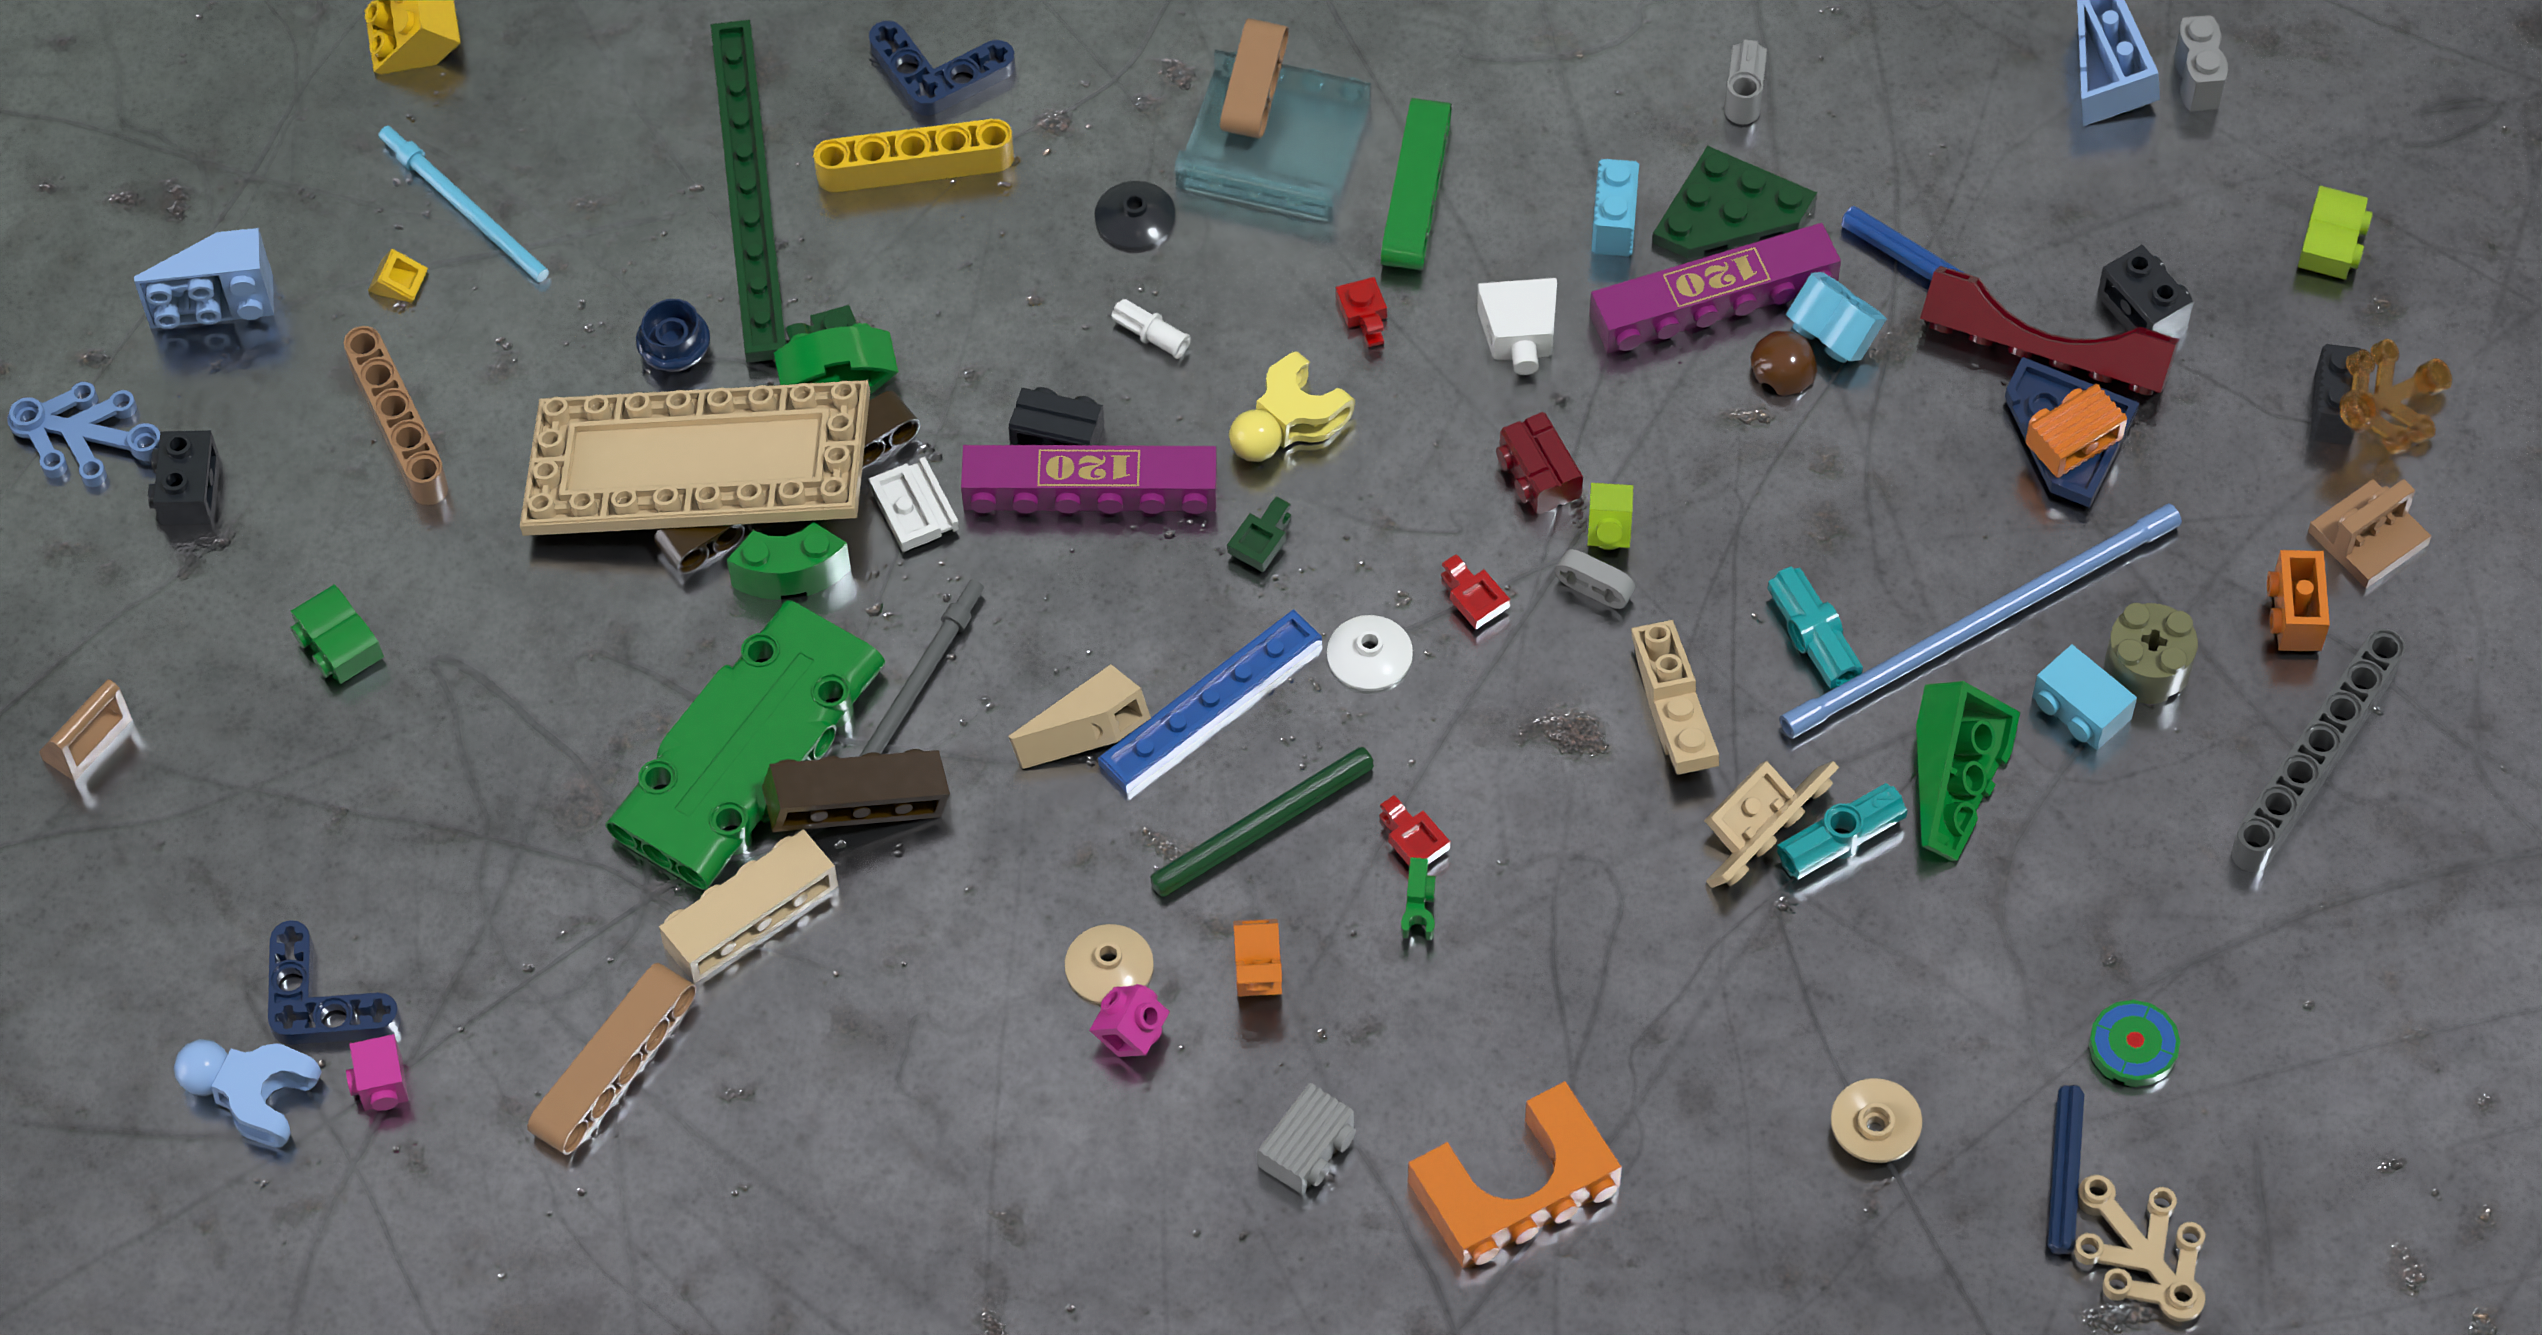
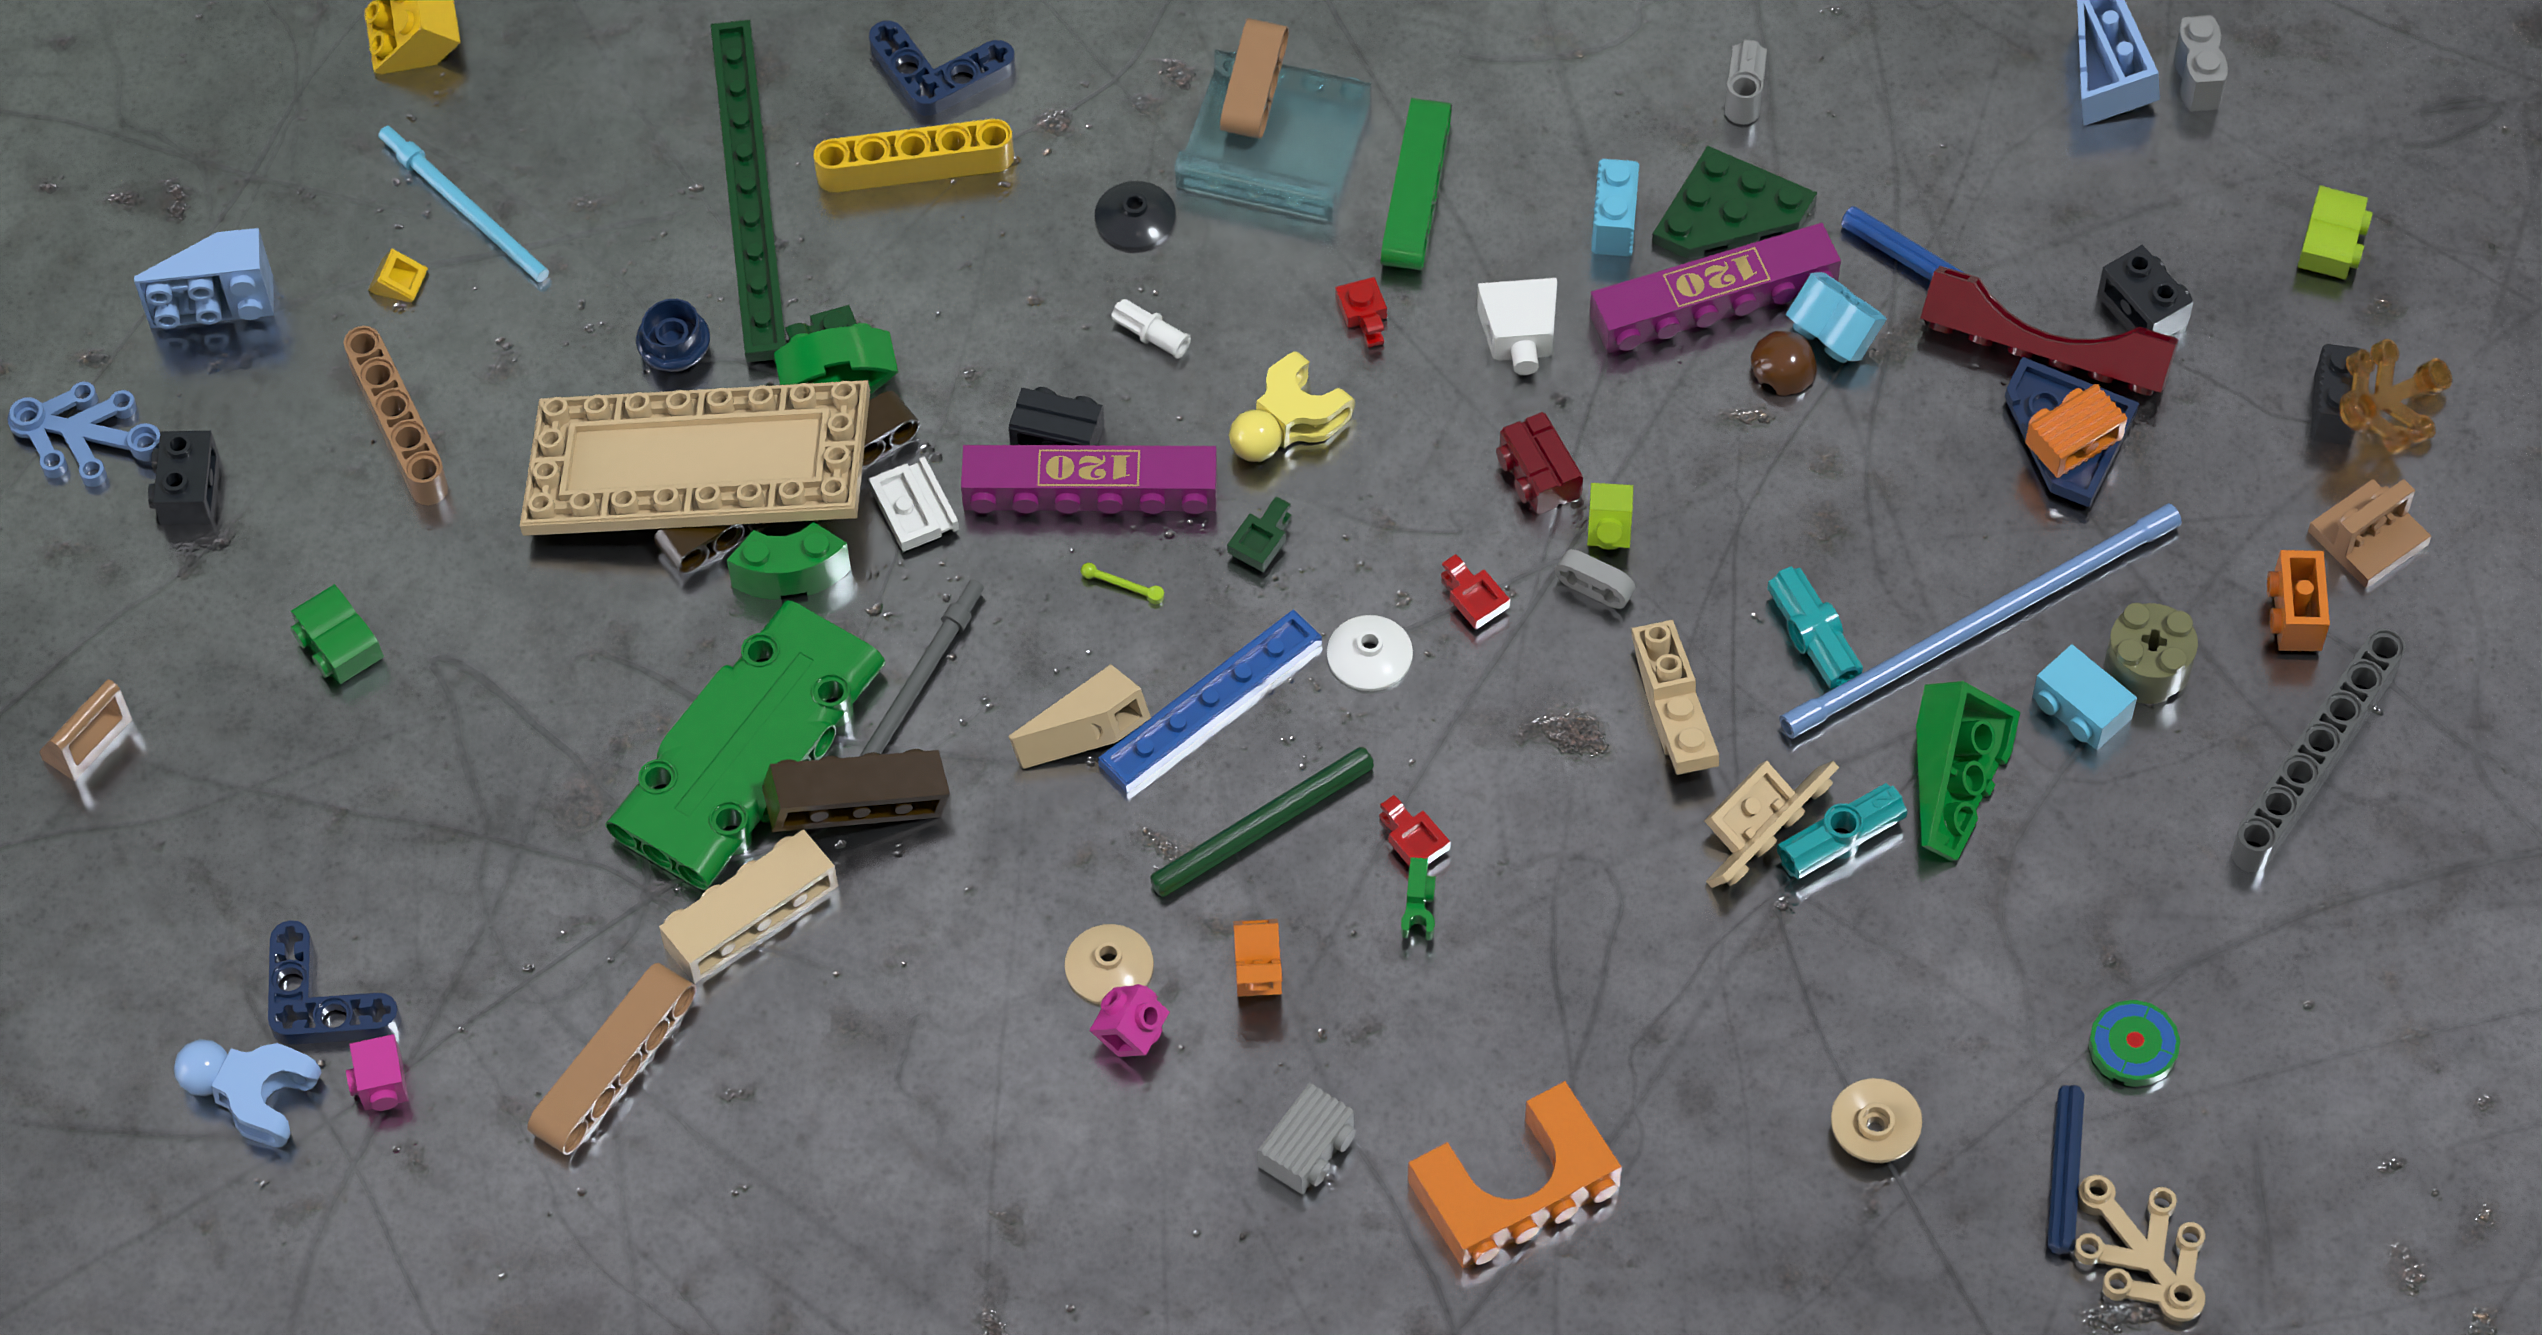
(1154, 594): none -> lime hinge

